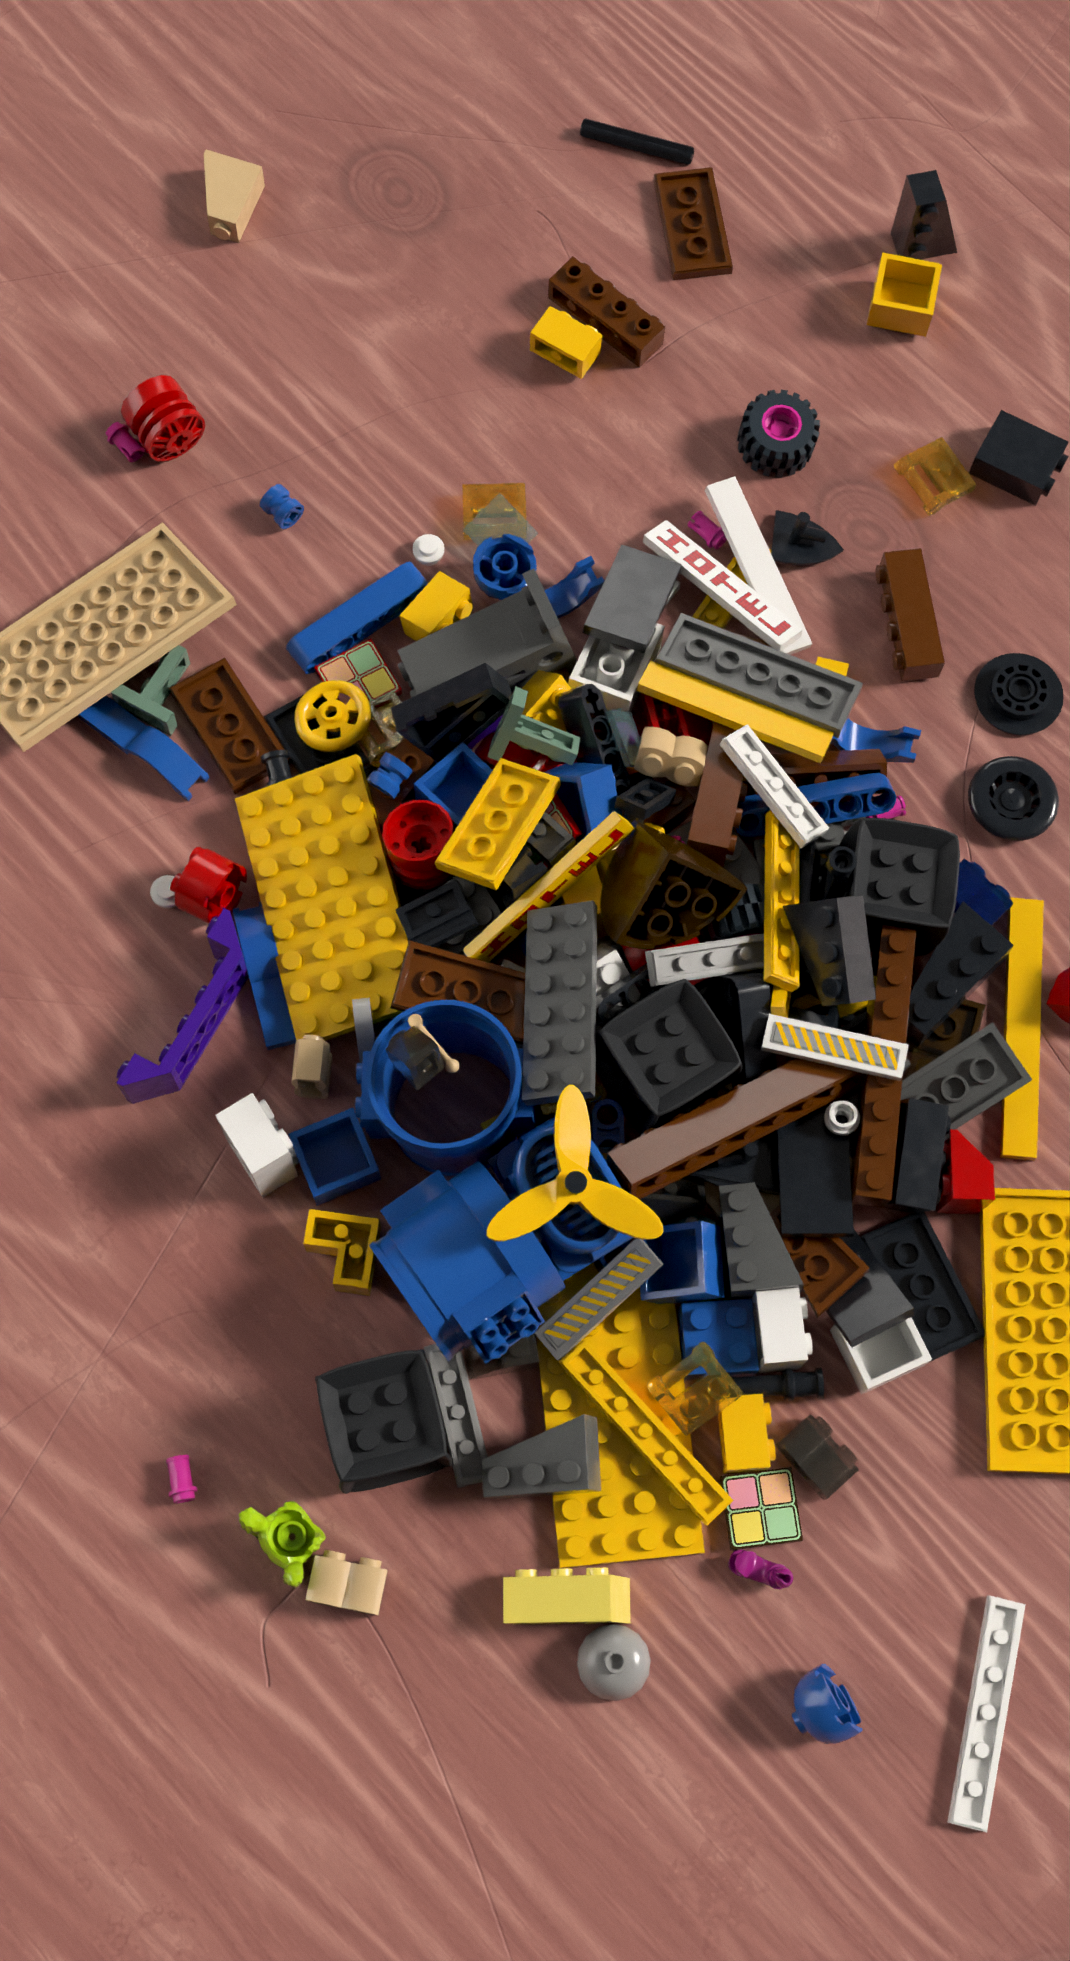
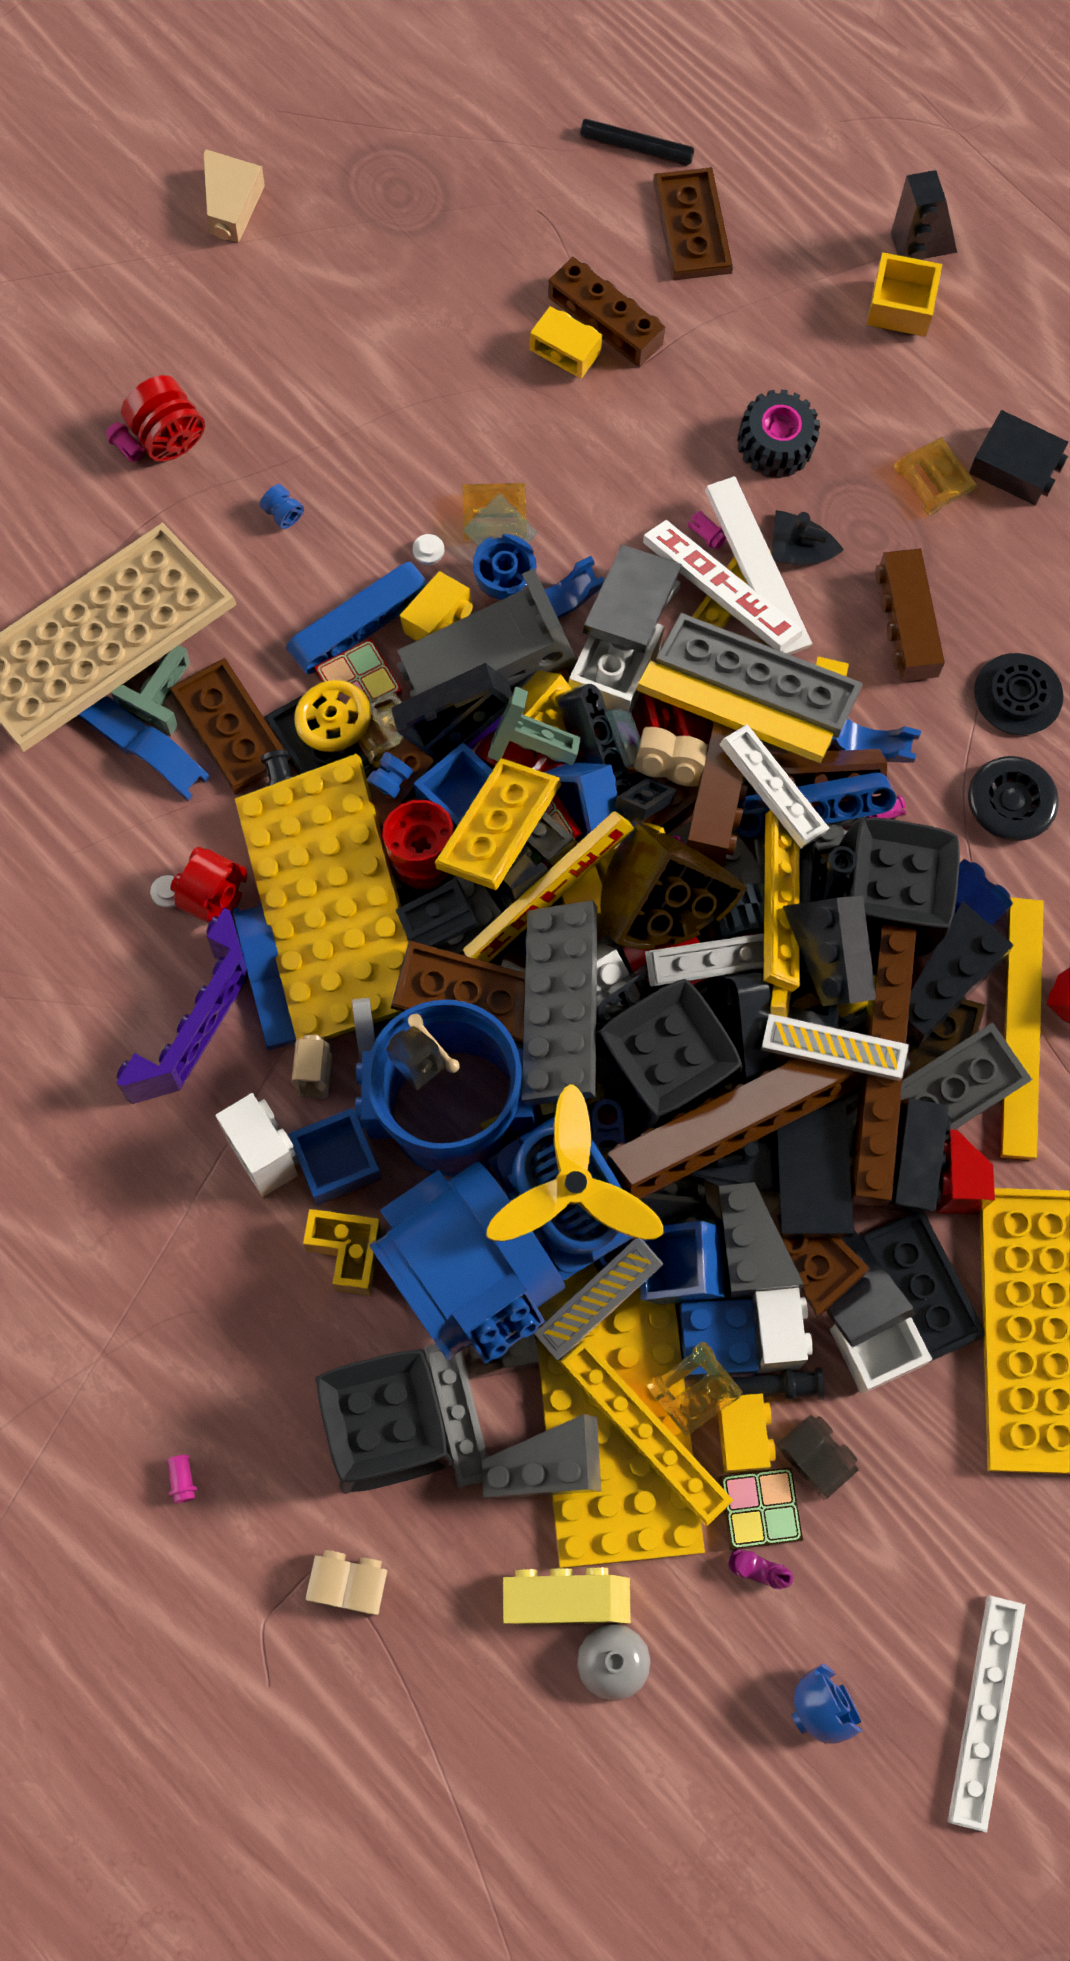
(274, 1537): lime hair -> none
(842, 1108): white plate -> none

